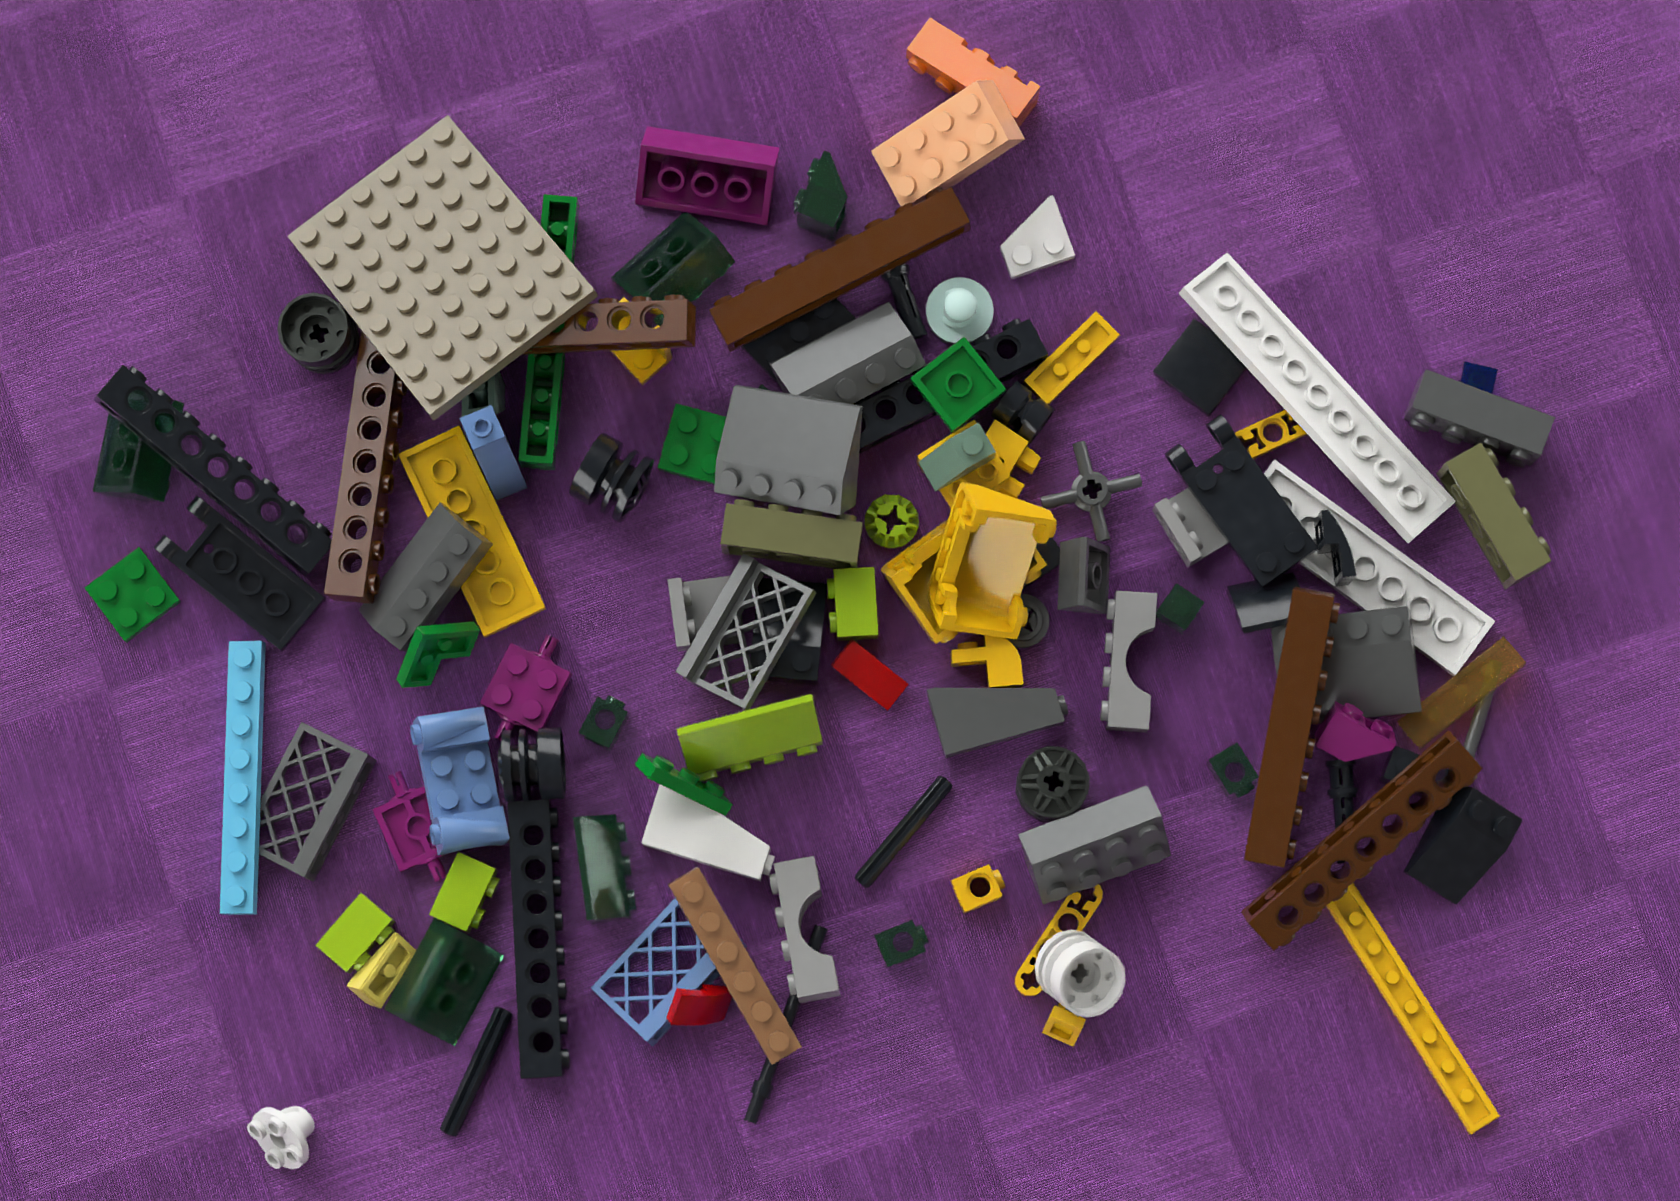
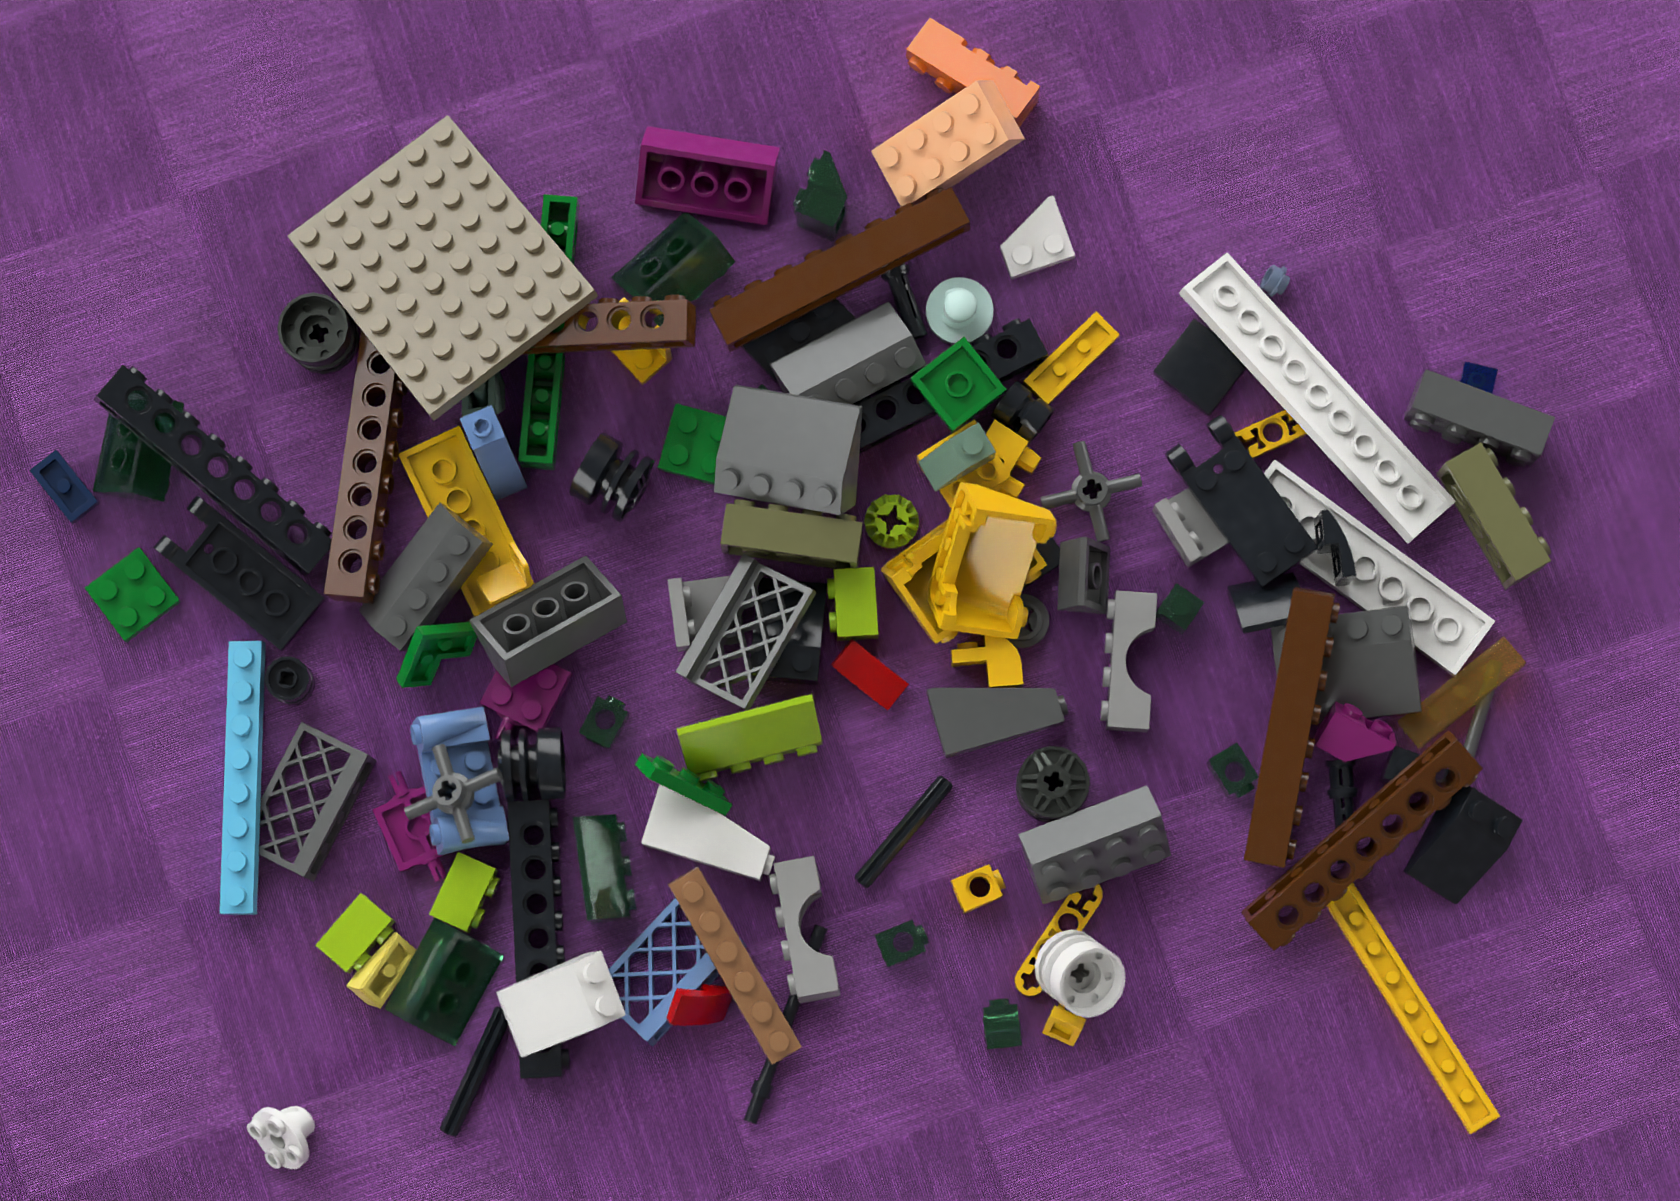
(64, 487): none -> dark blue plate
(289, 680): none -> black wheel
(444, 790): none -> dark grey bar
(507, 578): none -> yellow bracket
(549, 620): none -> dark grey slope
(561, 1003): none -> white slope
(1001, 1024): none -> clear green brick
(1275, 280): none -> sand blue plate

